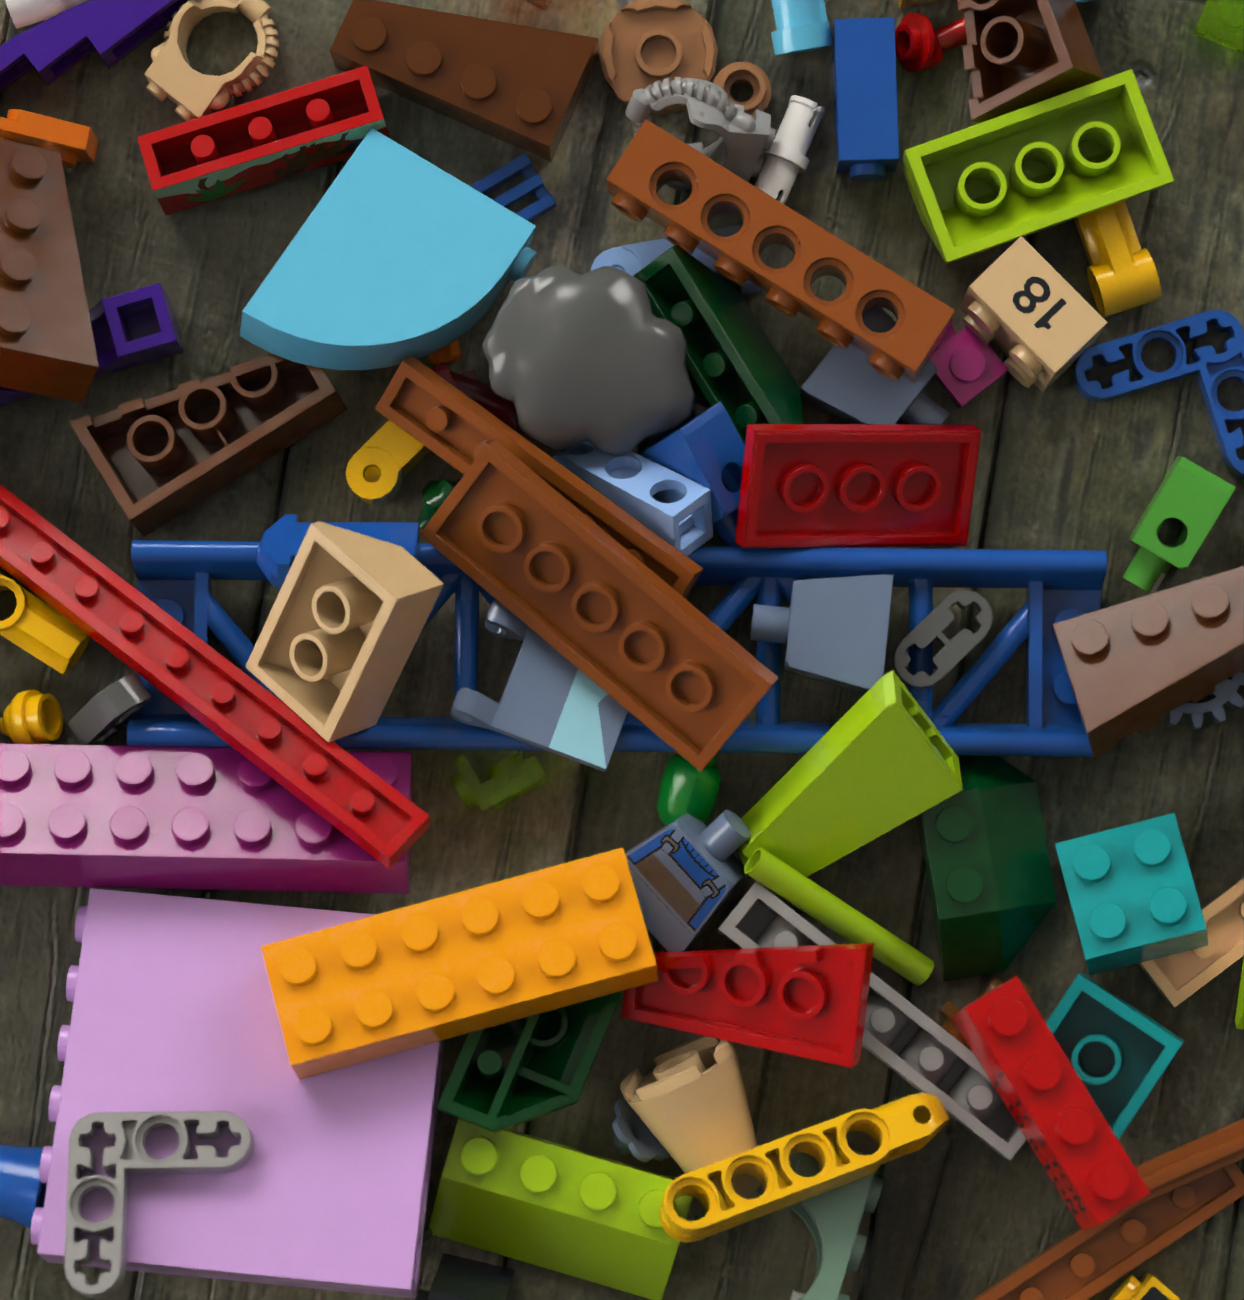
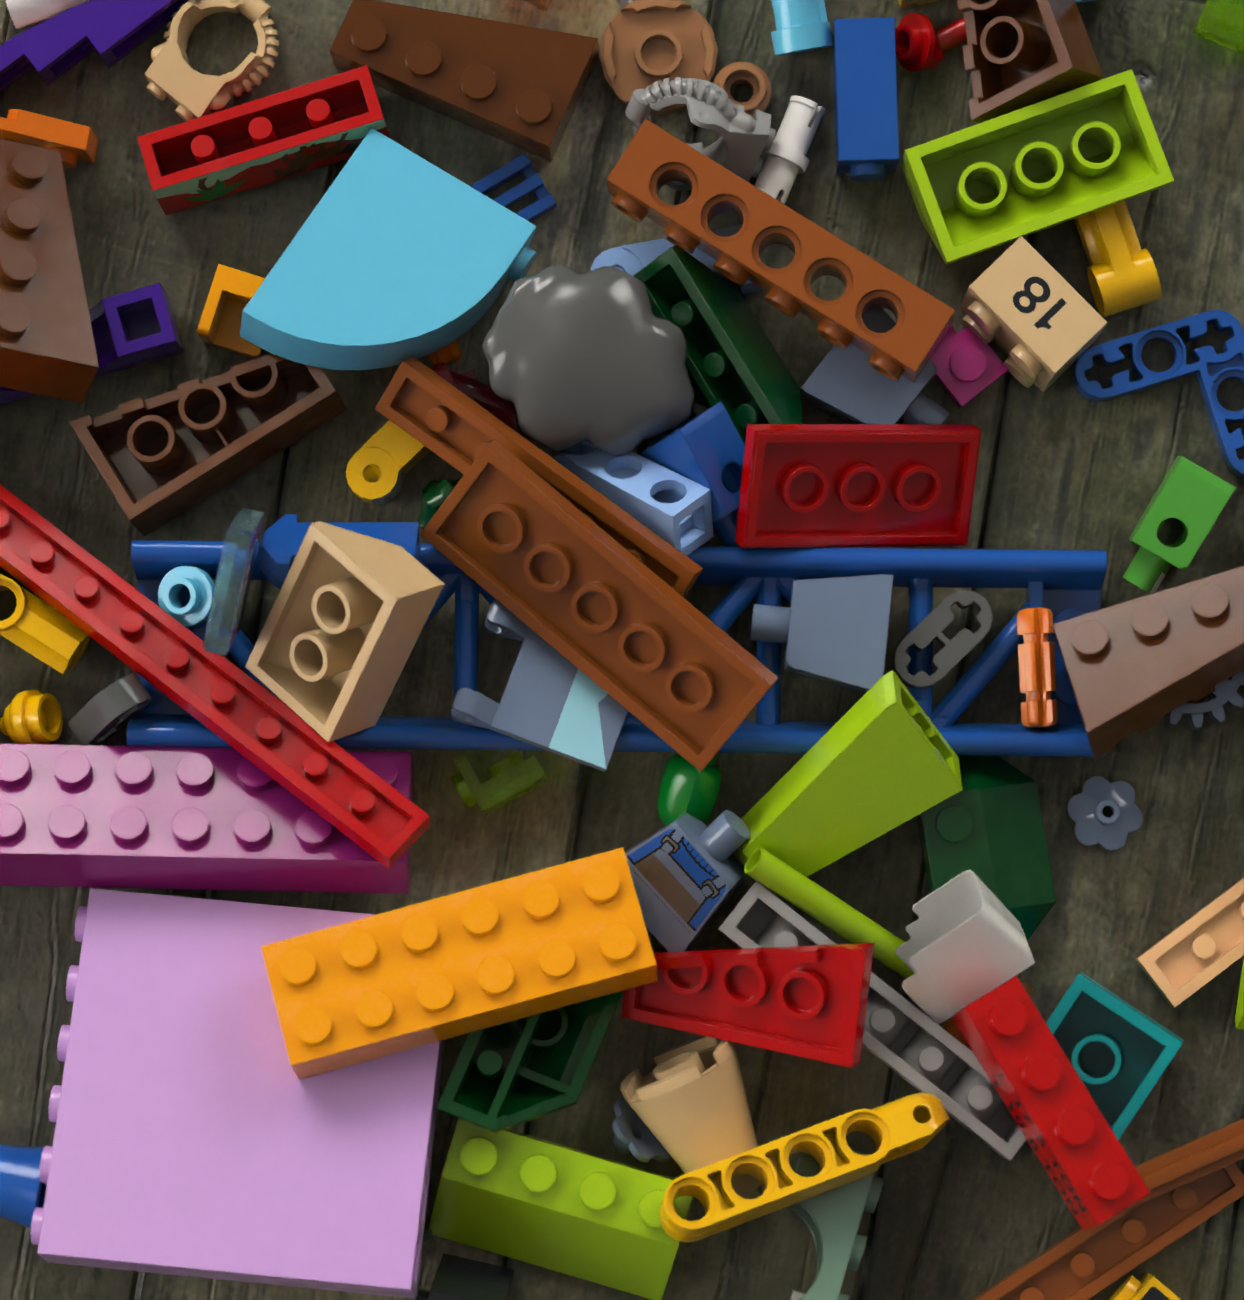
(131, 1157): light grey beam -> none
(201, 594): none -> medium azure plate
(223, 310): none -> light orange panel
(233, 581): none -> clear light blue tile
(961, 947): none -> white piece
(1037, 667): none -> orange axle
(1091, 824): none -> sand blue plant
(1132, 894): teal brick -> none

